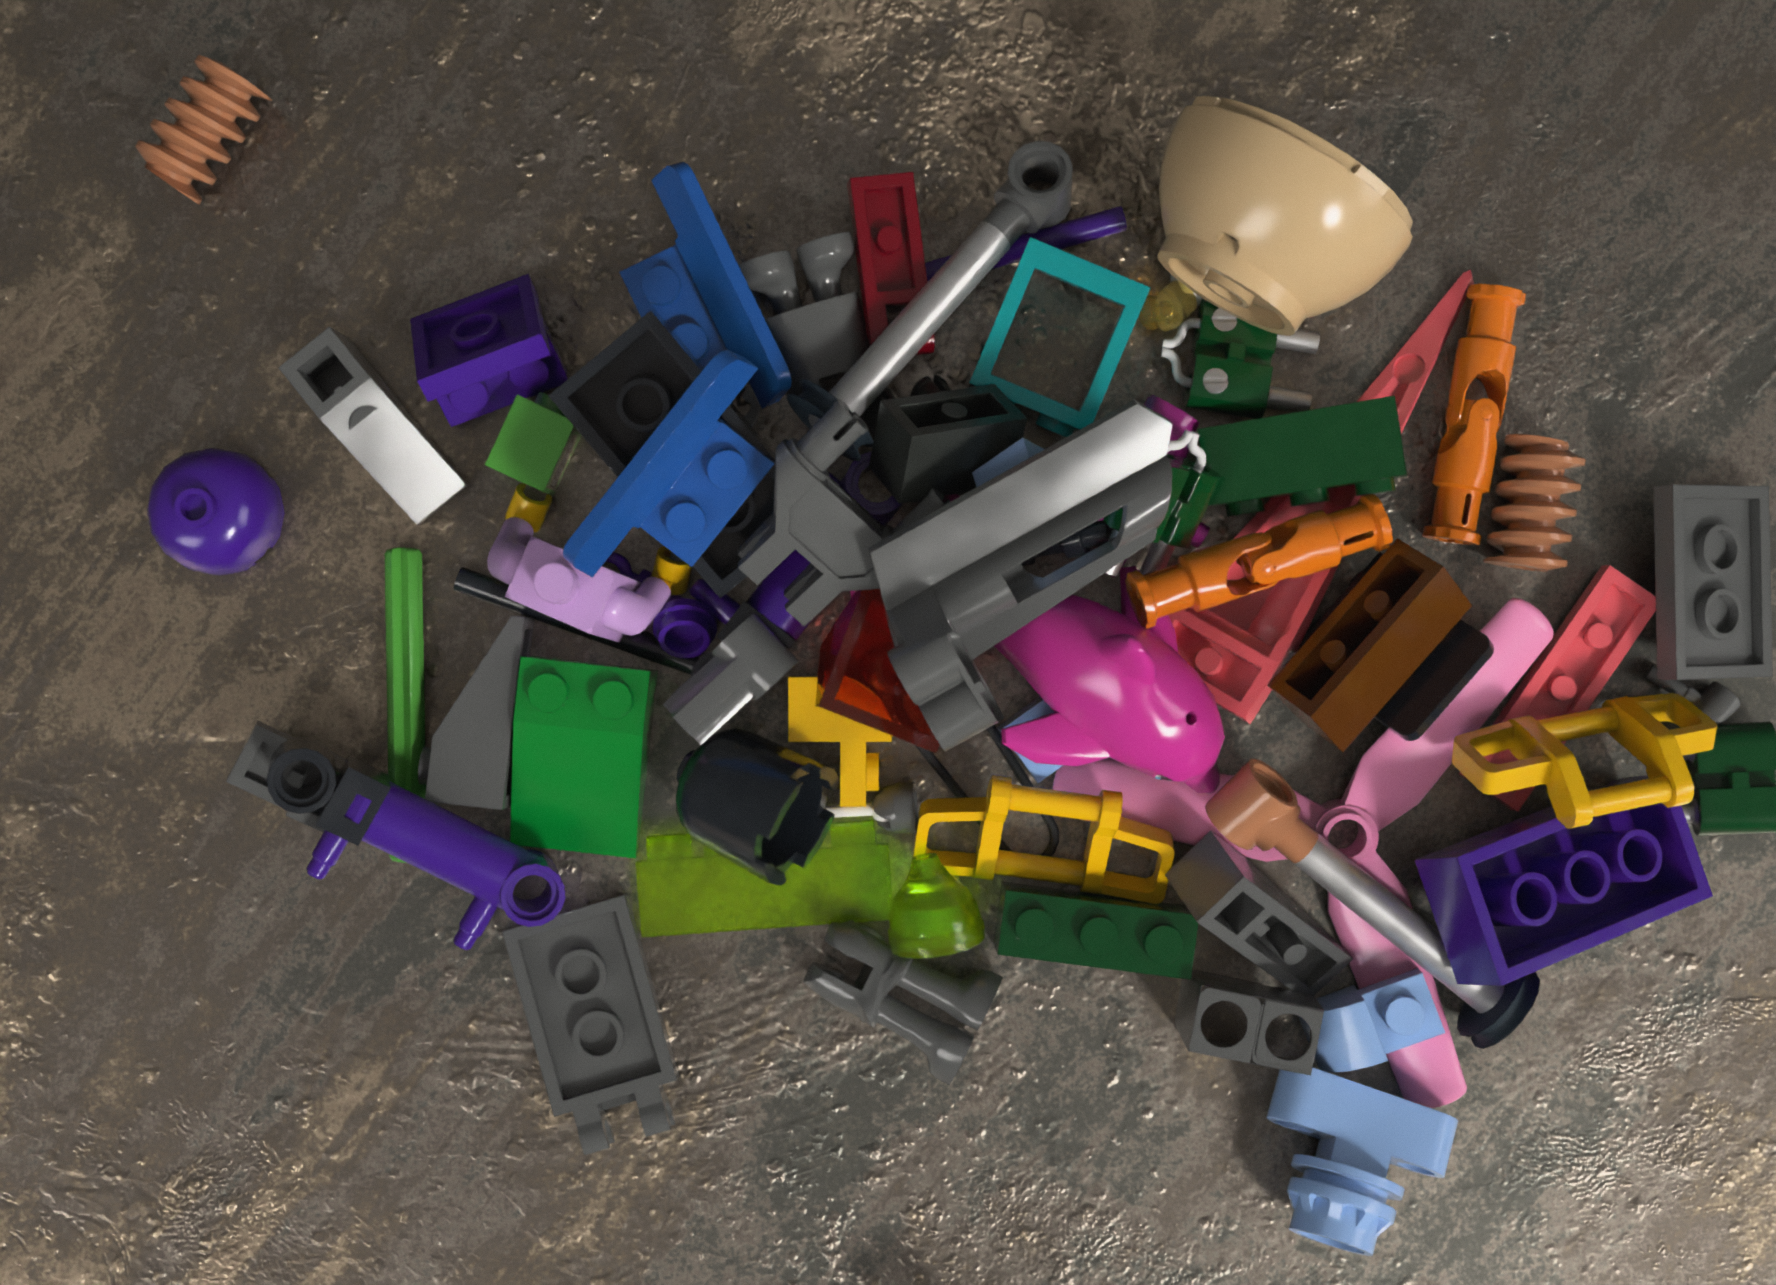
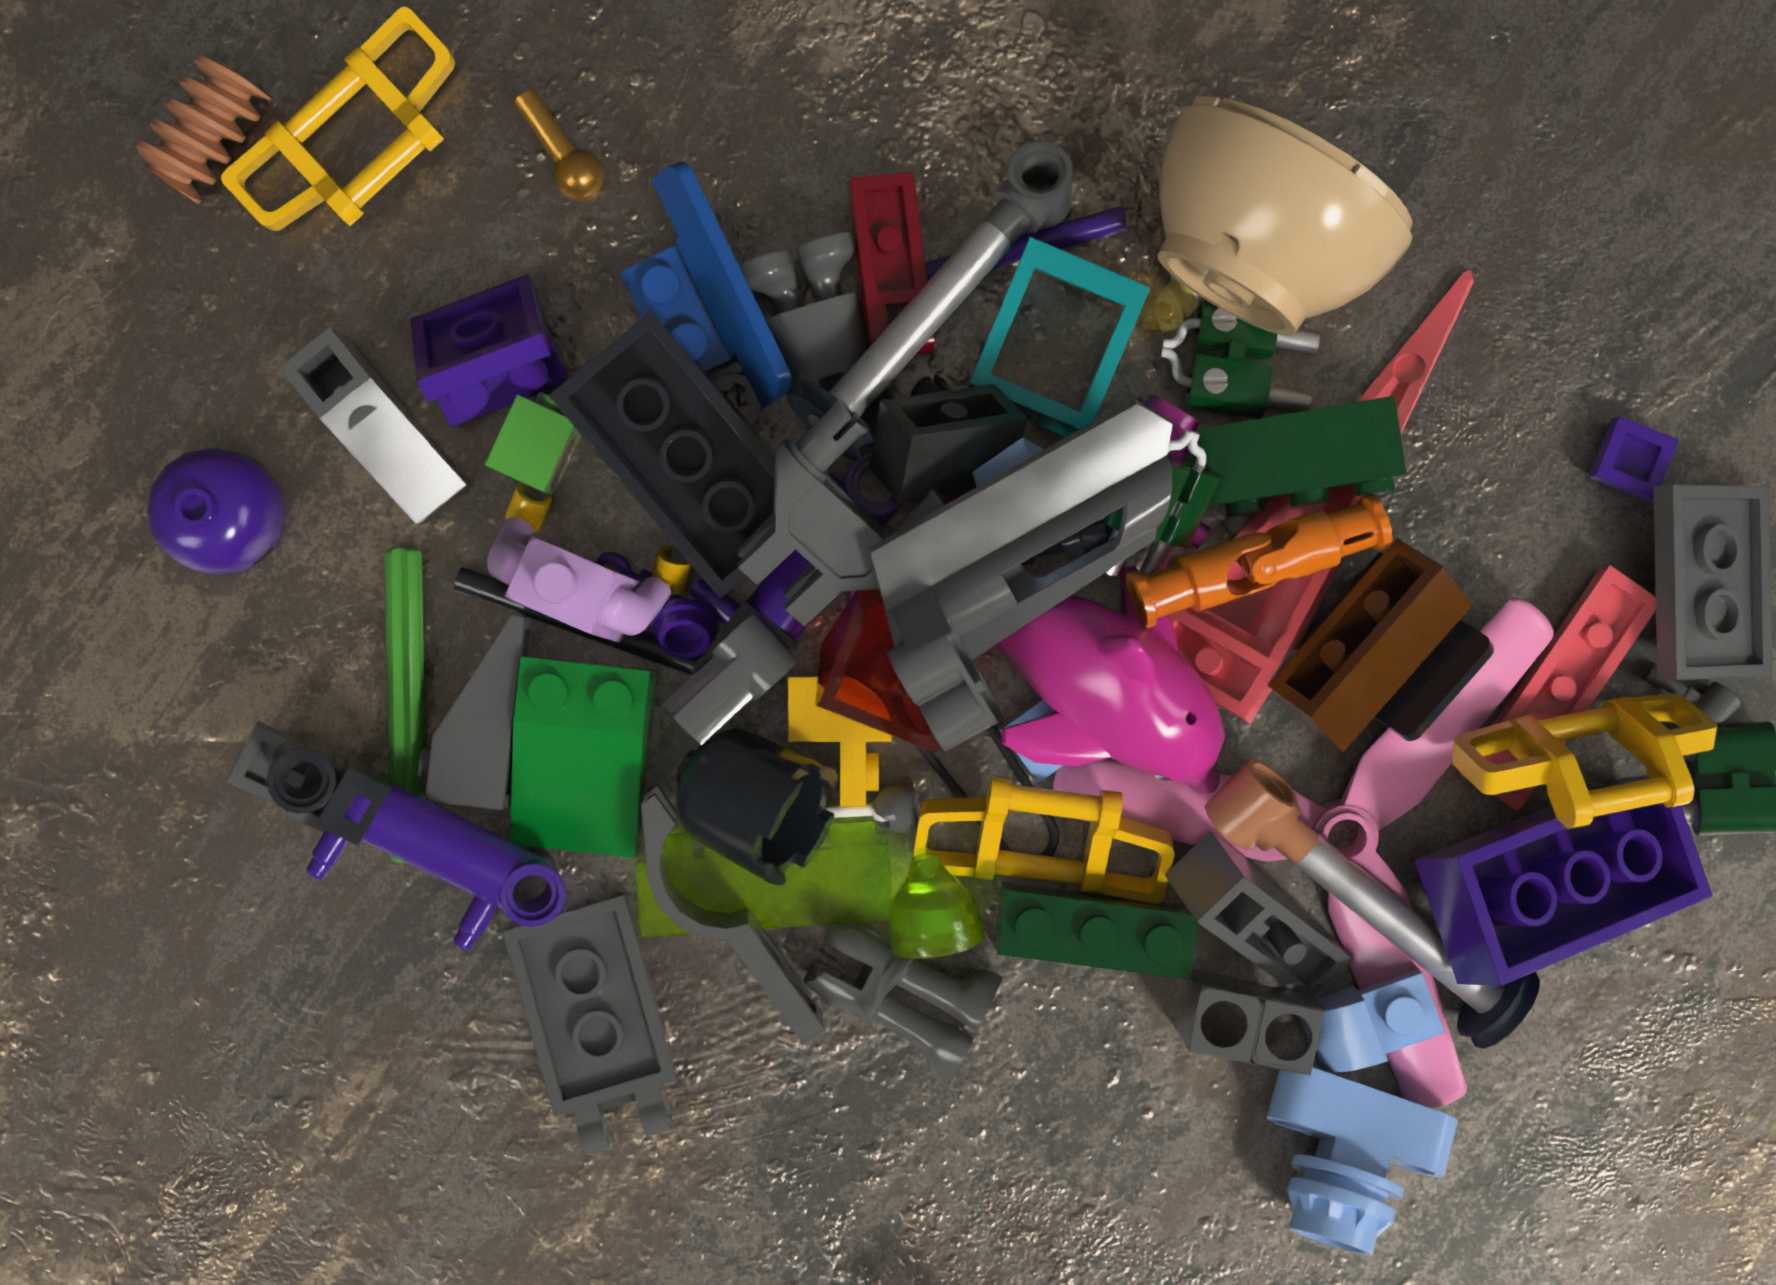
(289, 136): none -> yellow bar
(576, 171): none -> pearl gold bar
(682, 478): blue plate -> none
(737, 927): none -> dark grey piece
(1470, 444): orange piece -> none
(1534, 503): nougat piece -> none
(1633, 458): none -> dark purple plate

